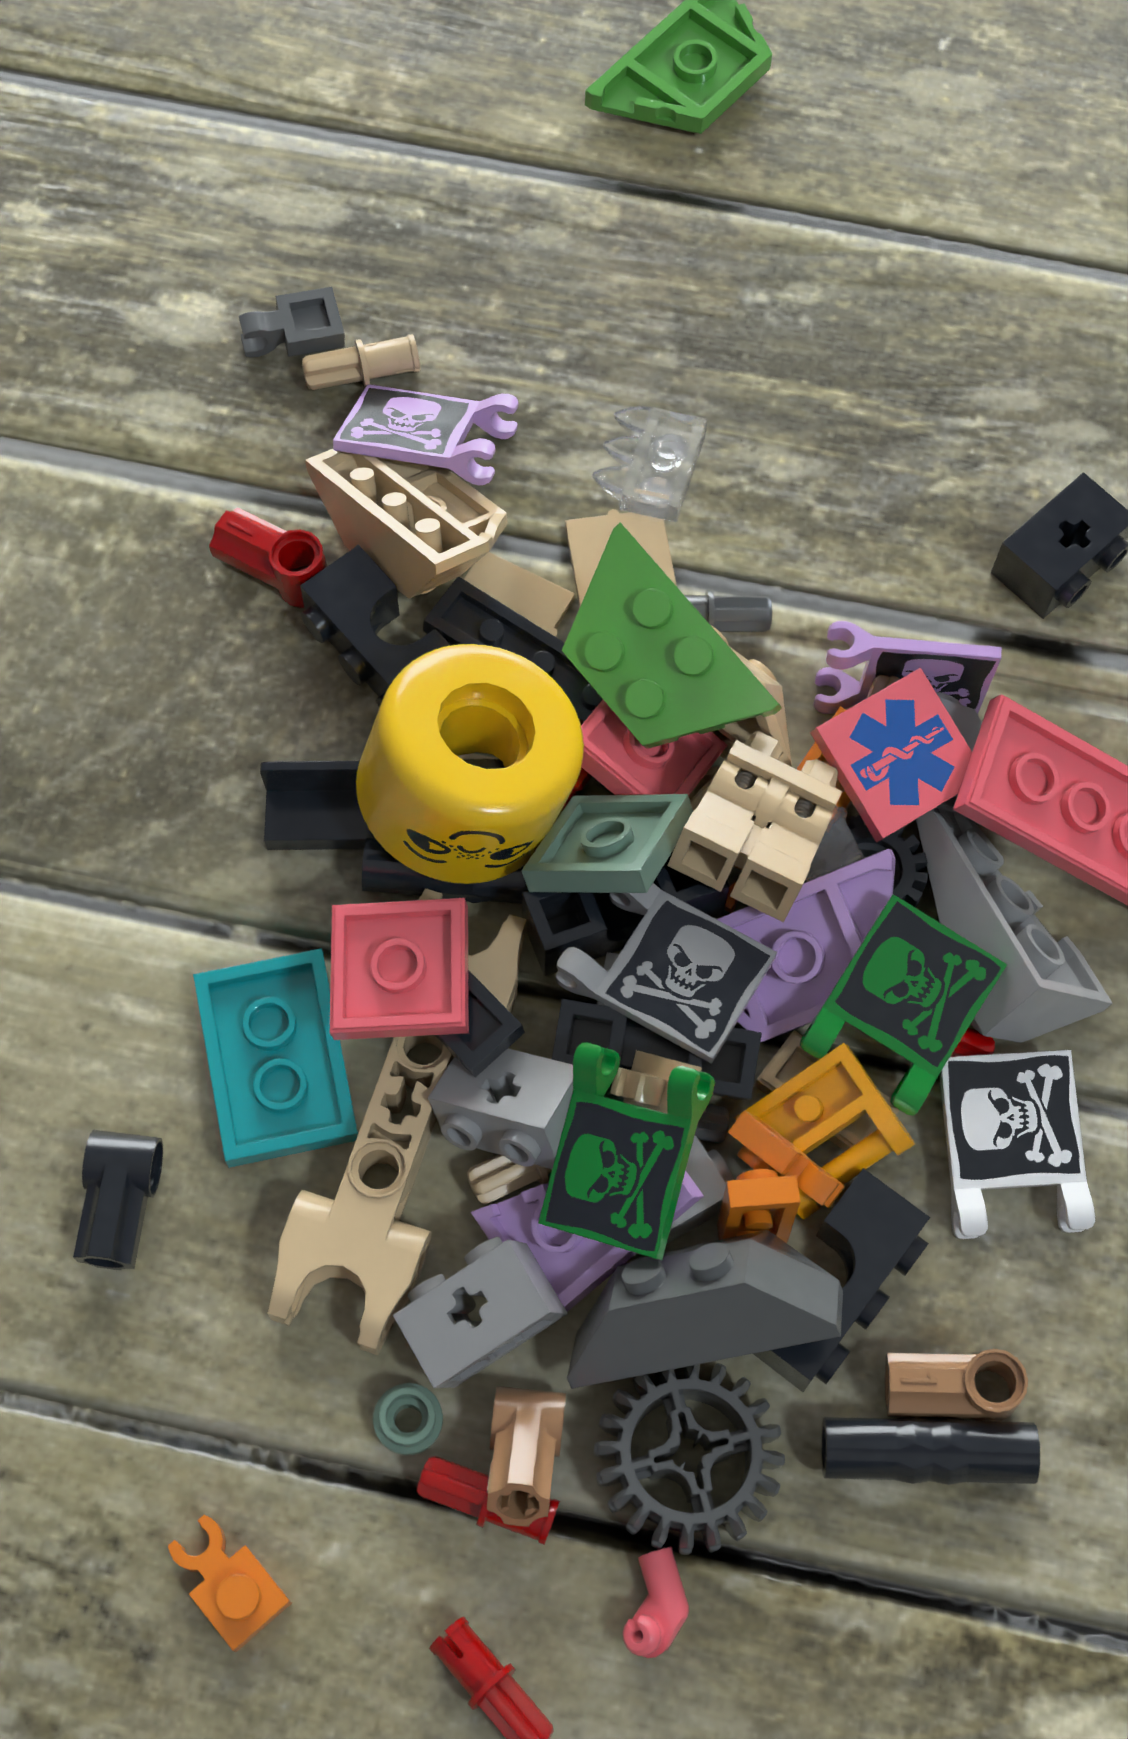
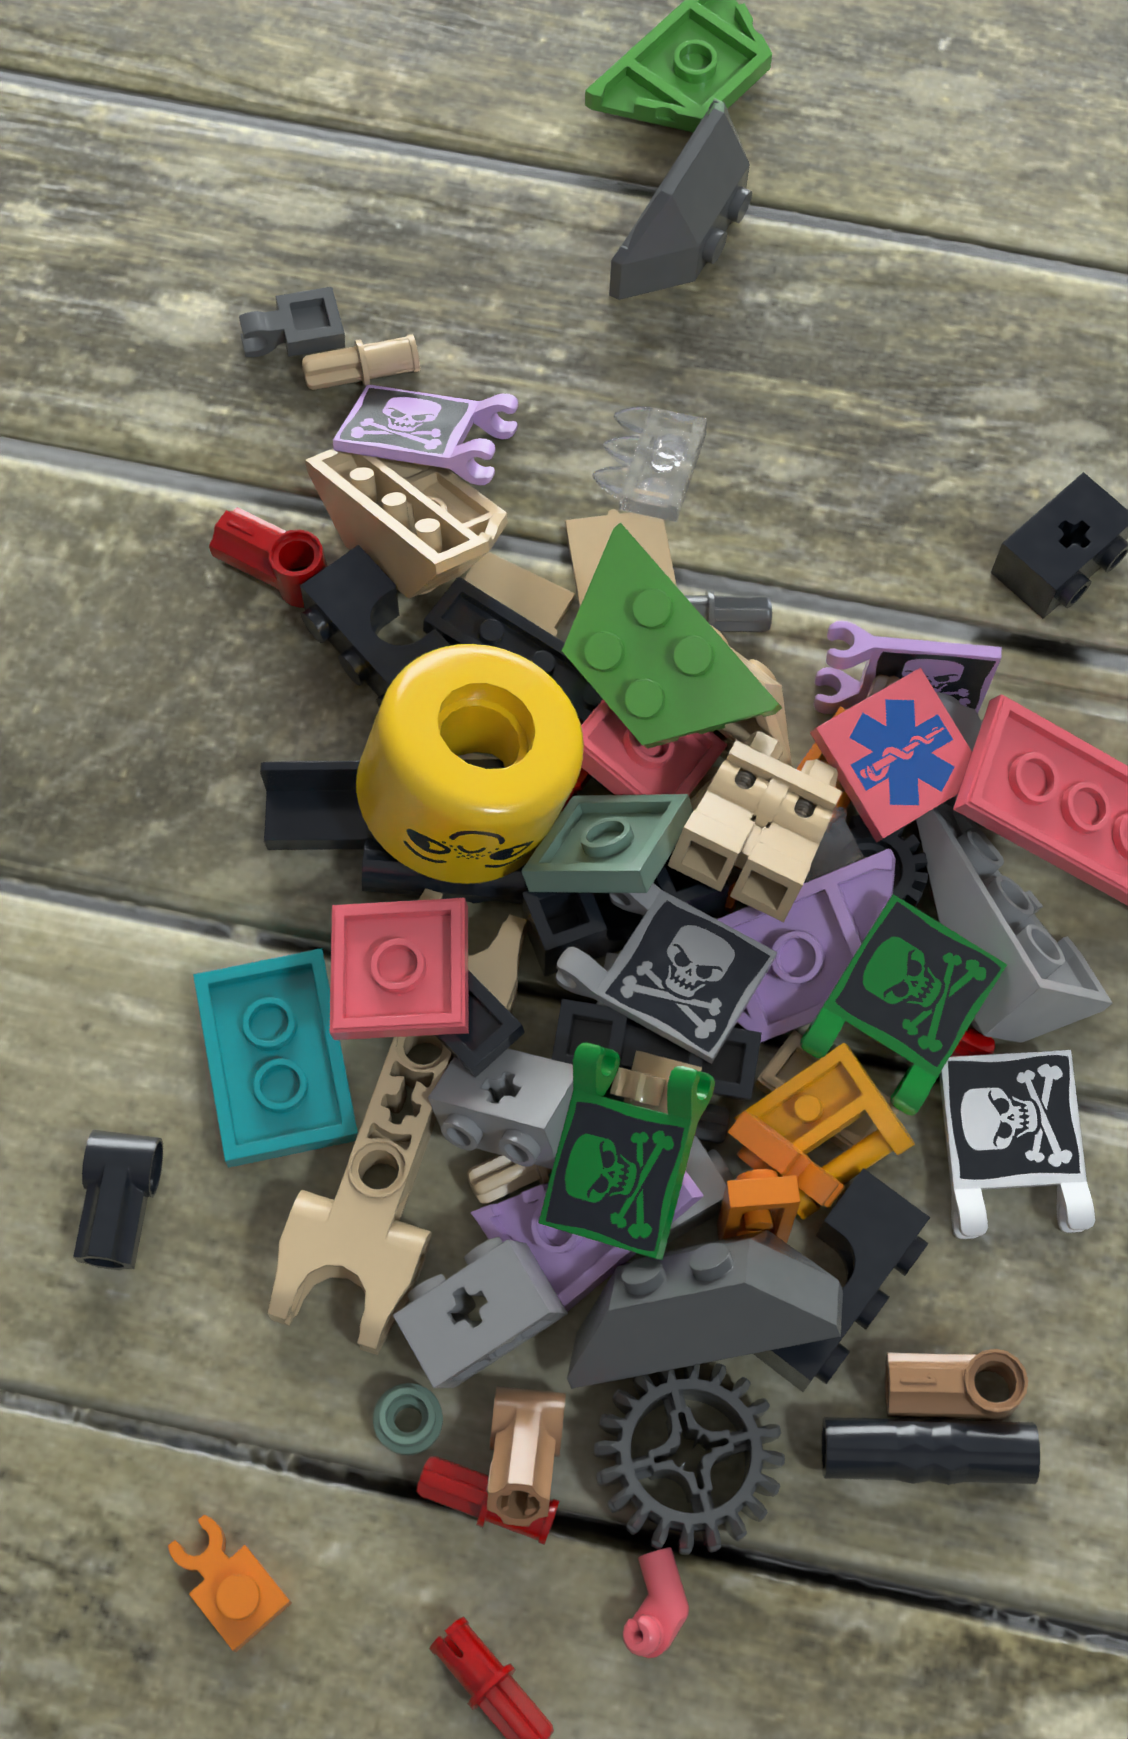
(687, 213): none -> dark grey wedge

